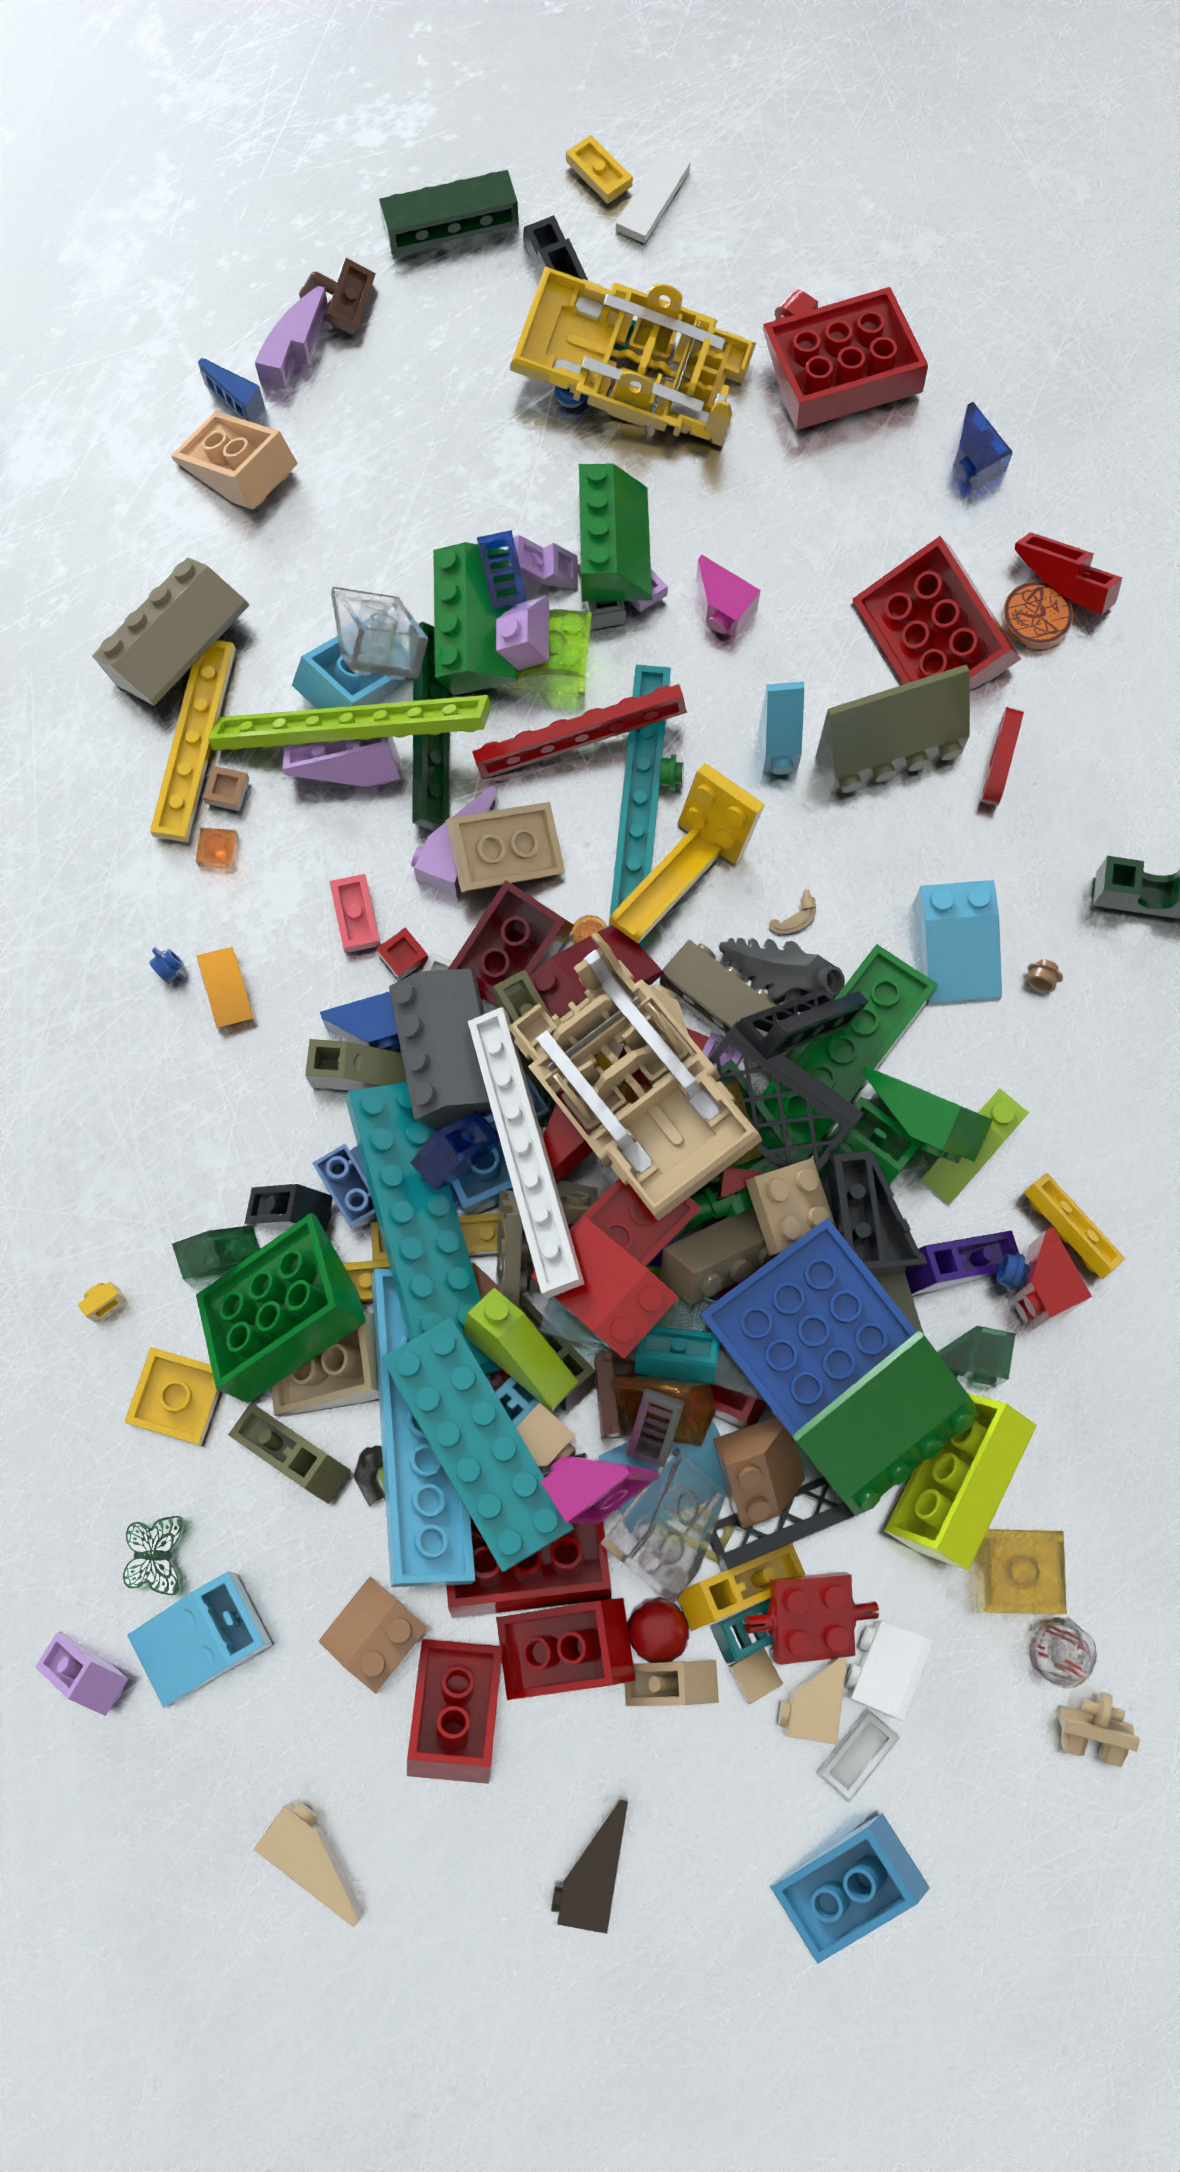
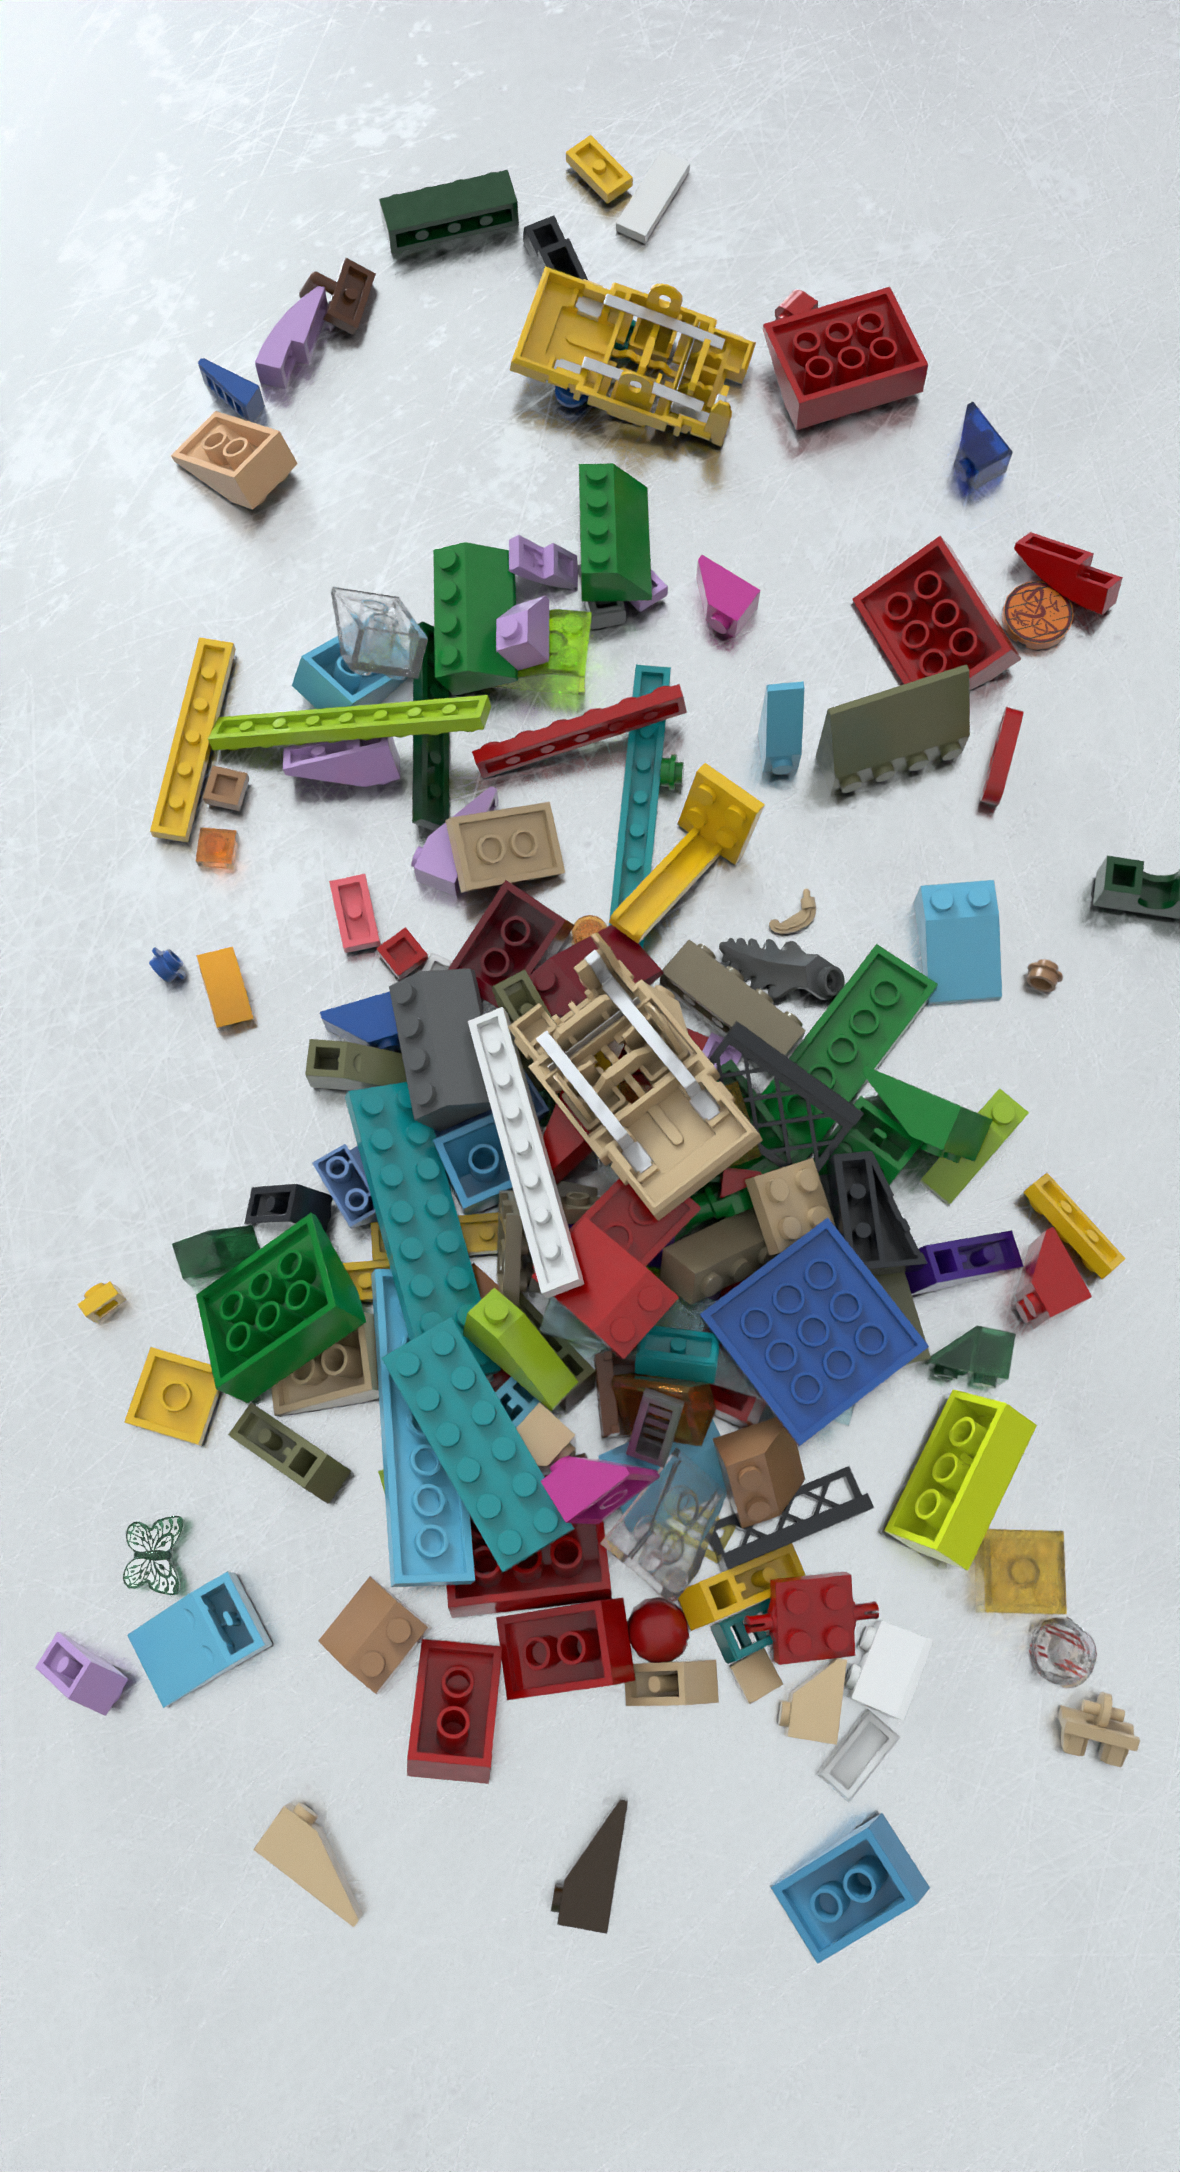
(170, 631): dark tan slope -> none
(365, 1474): clear smoke arm -> none
(455, 1150): clear blue slope -> none
(496, 541): clear blue slope -> none
(802, 1028): black fence -> none
(887, 1424): green slope -> none
(1013, 1271): blue plate -> none

